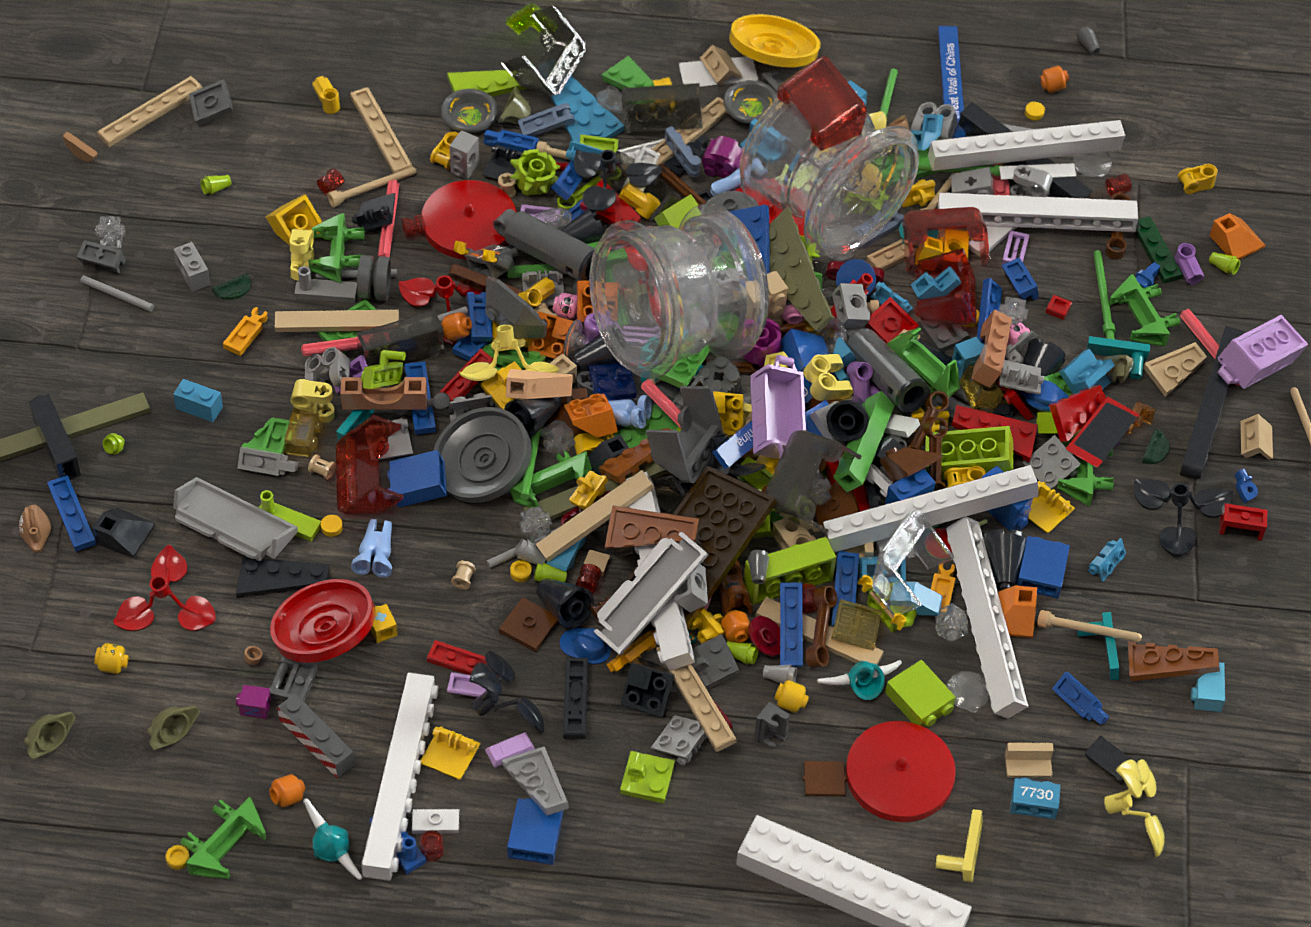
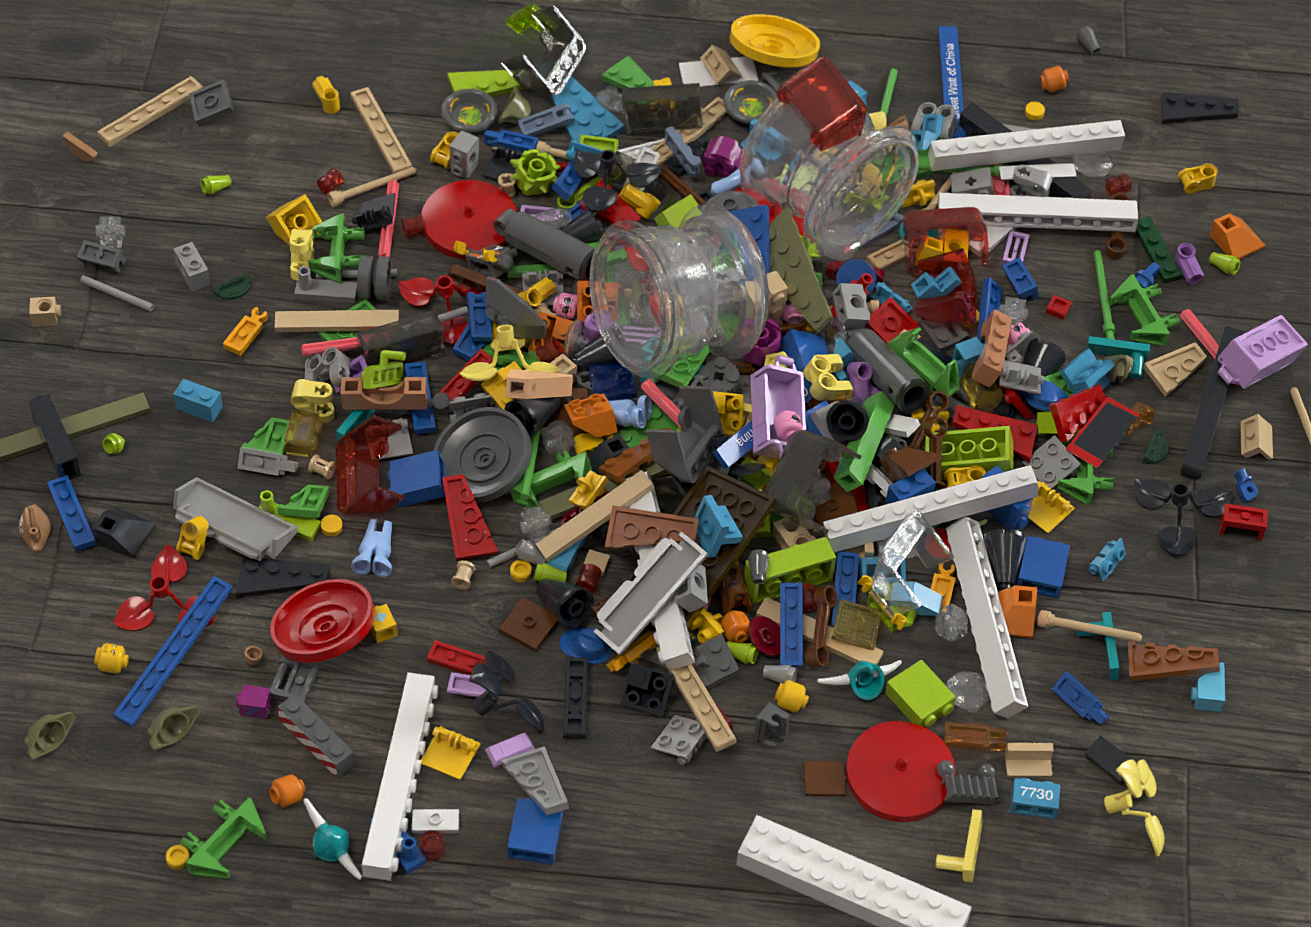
(44, 311): none -> tan brick
(172, 652): none -> blue tile
(192, 540): none -> yellow piece
(306, 503): none -> bright green wing
(456, 326): orange head -> none
(468, 528): none -> red wing
(549, 351): none -> clear red wheel
(647, 777): lime hinge -> none
(715, 526): none -> dark azure bracket
(786, 423): none -> bright pink head
(969, 789): none -> dark grey gear
(974, 736): none -> clear orange hinge
(1189, 106): none -> black wing

